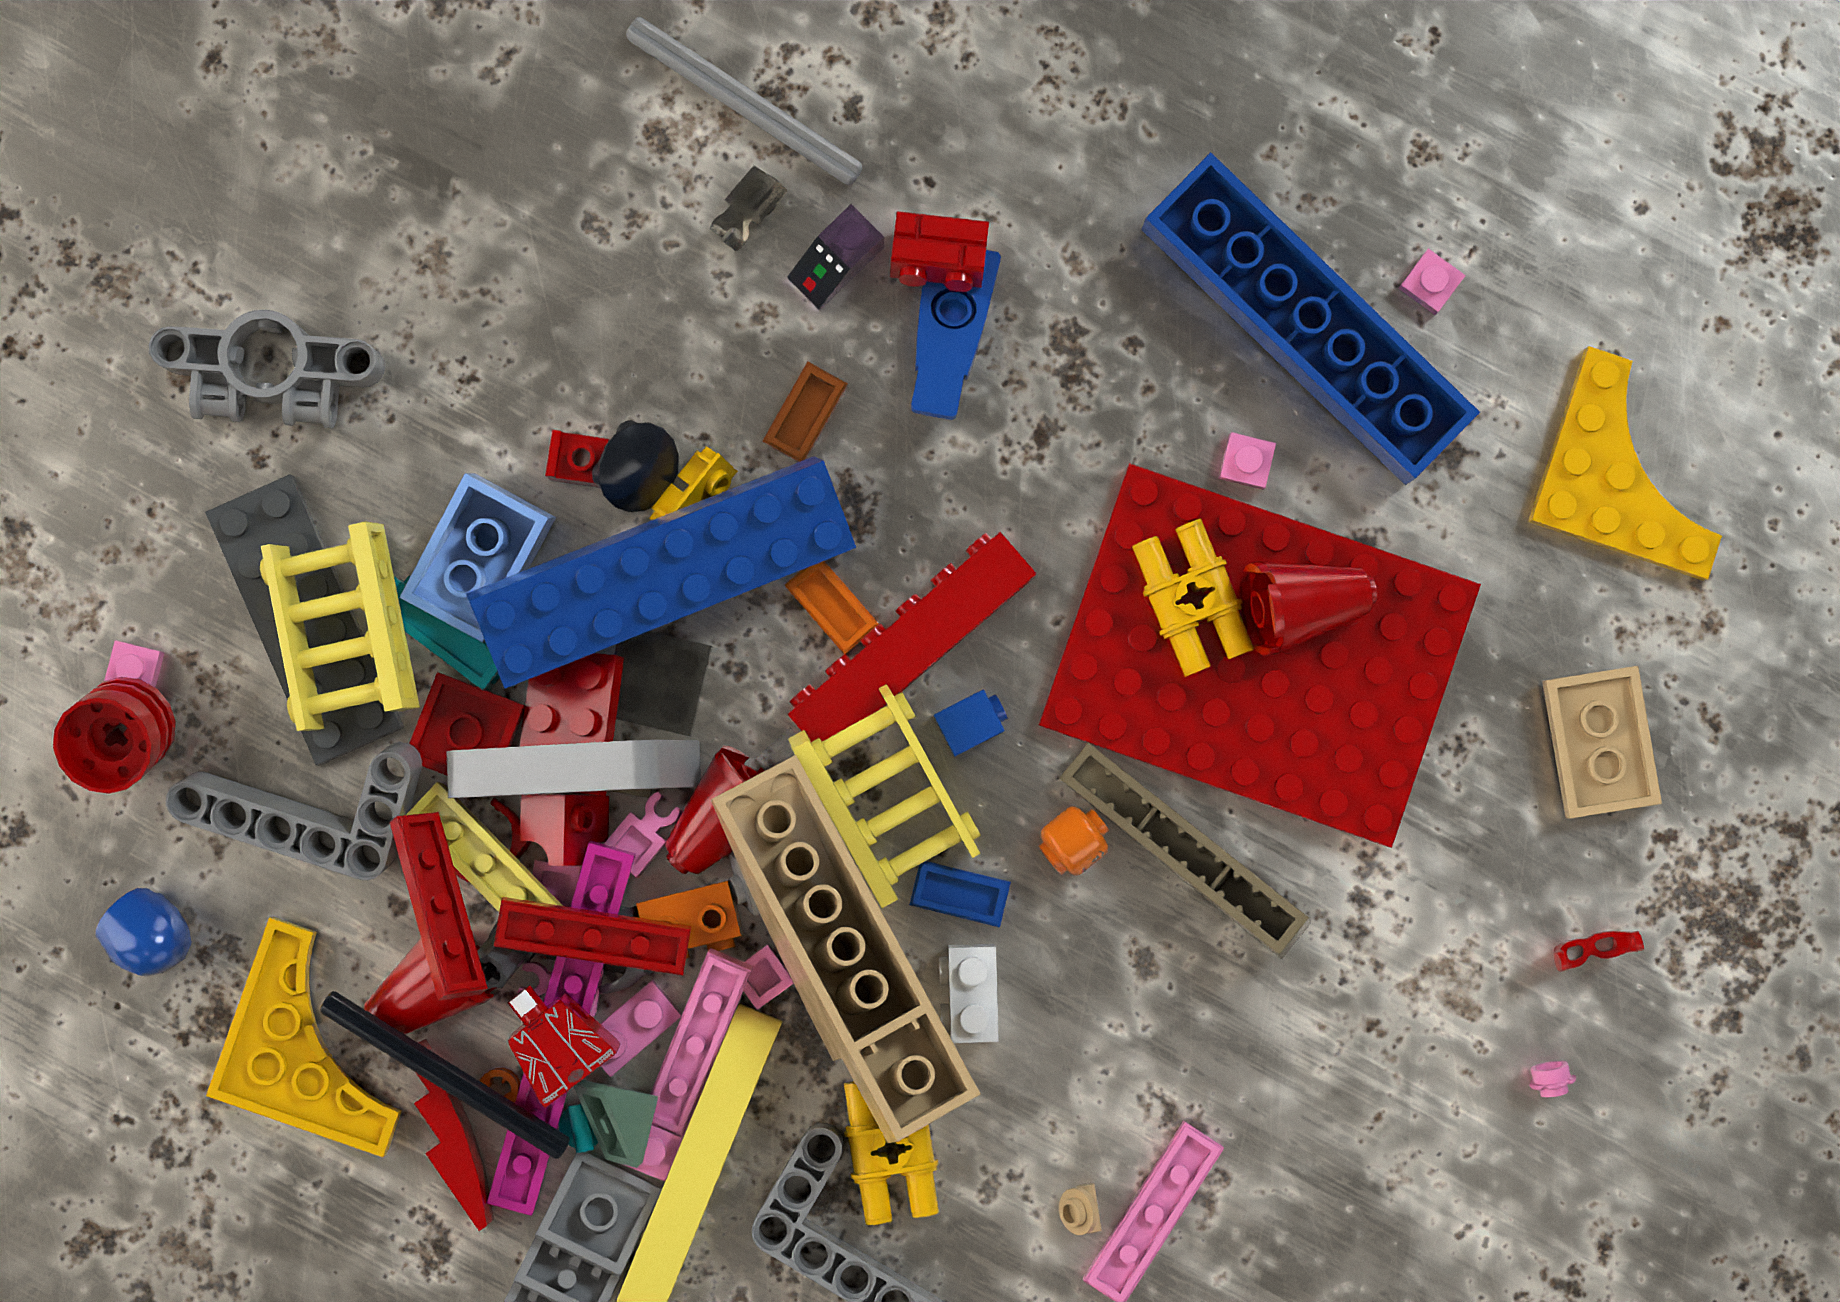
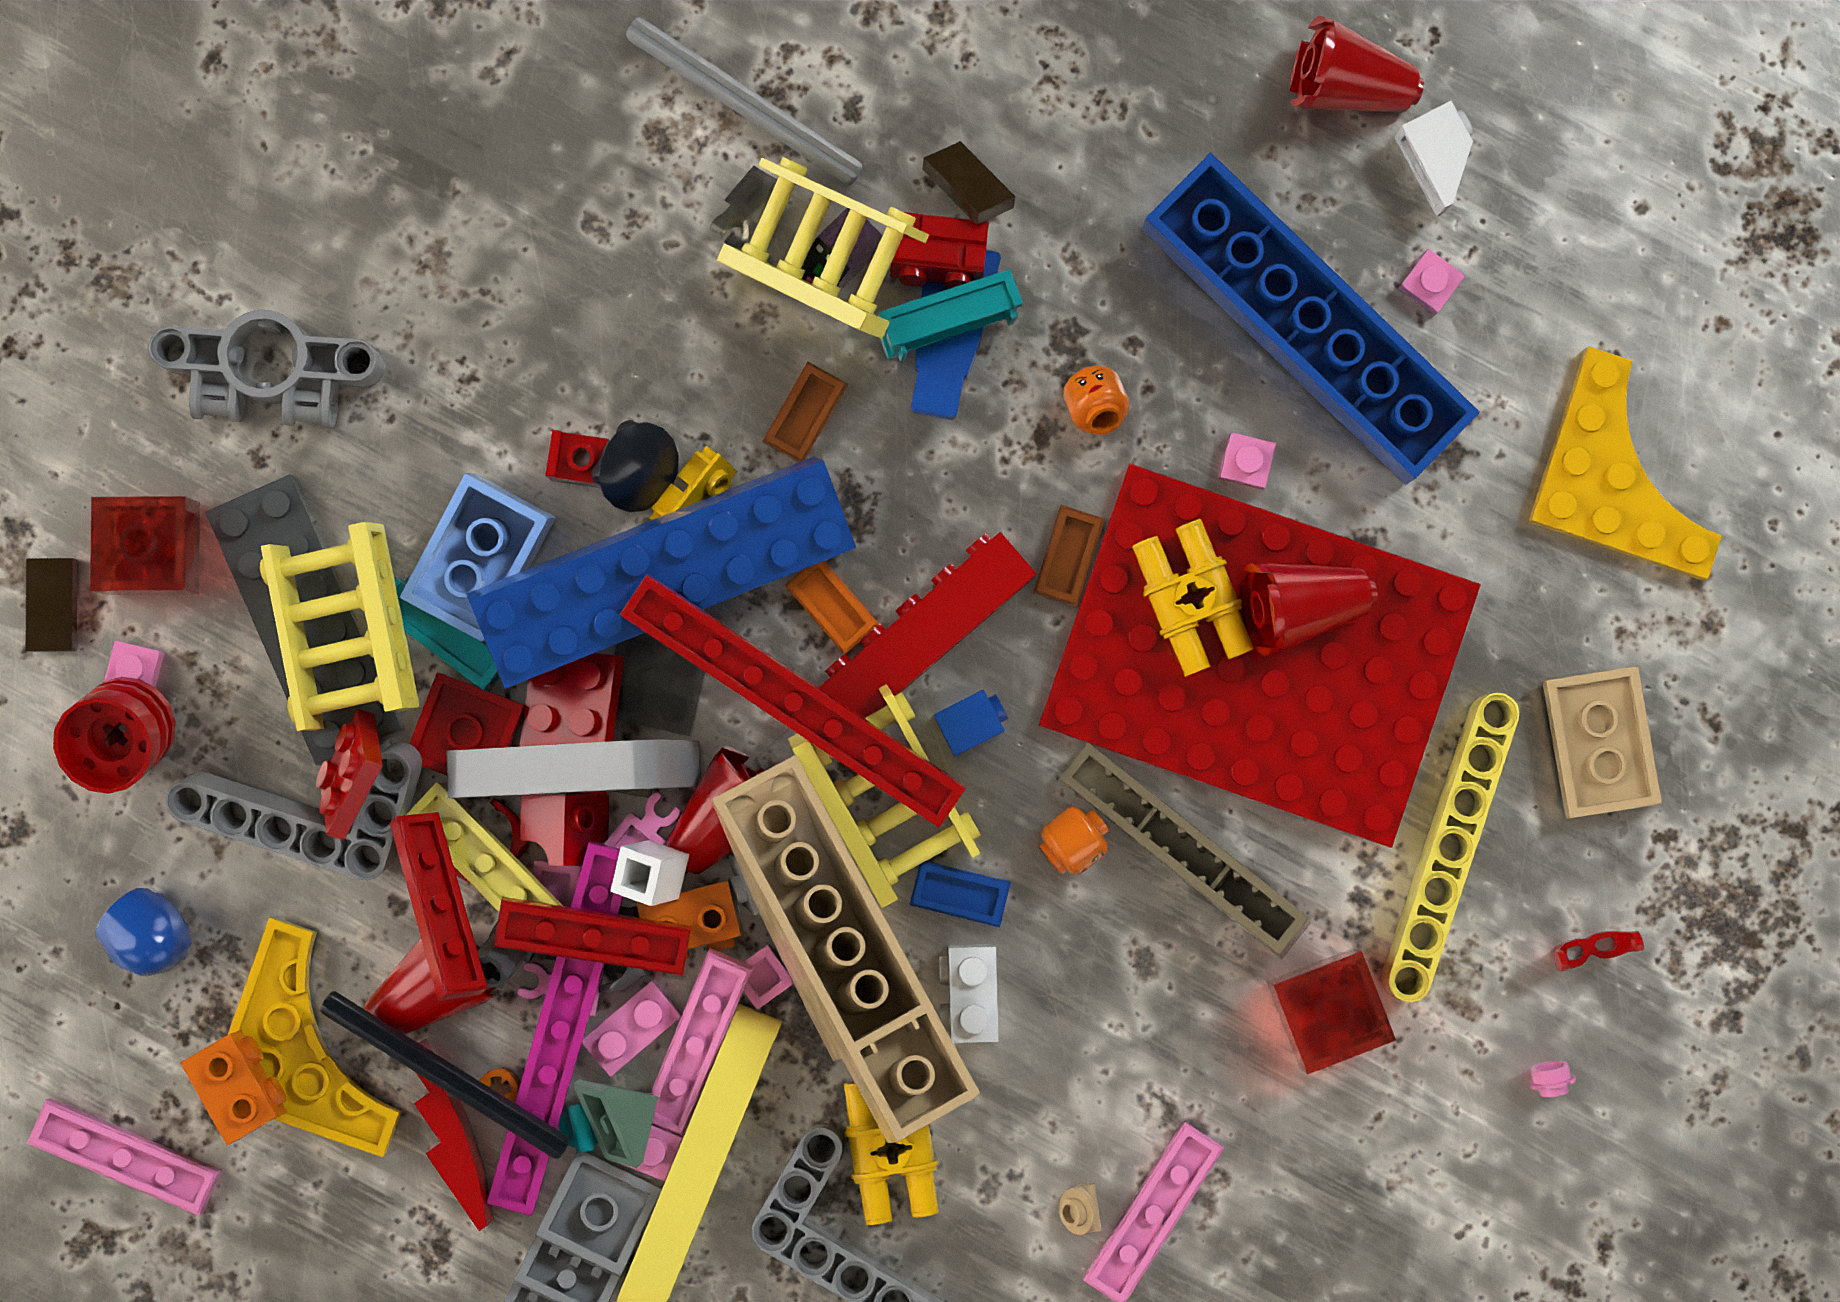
(51, 605): none -> dark brown tile
(124, 1156): none -> bright pink tile
(145, 545): none -> clear red brick
(235, 1086): none -> orange brick
(349, 774): none -> red plate
(557, 1043): red torso -> none
(649, 872): none -> white brick
(793, 700): none -> red plate
(823, 291): none -> light yellow fence
(950, 313): none -> teal container
(968, 183): none -> dark brown tile
(1068, 556): none -> dark orange tile
(1096, 399): none -> orange head
(1331, 1011): none -> clear red brick
(1351, 73): none -> red cone
(1437, 152): none -> white slope
(1468, 832): none -> light yellow beam

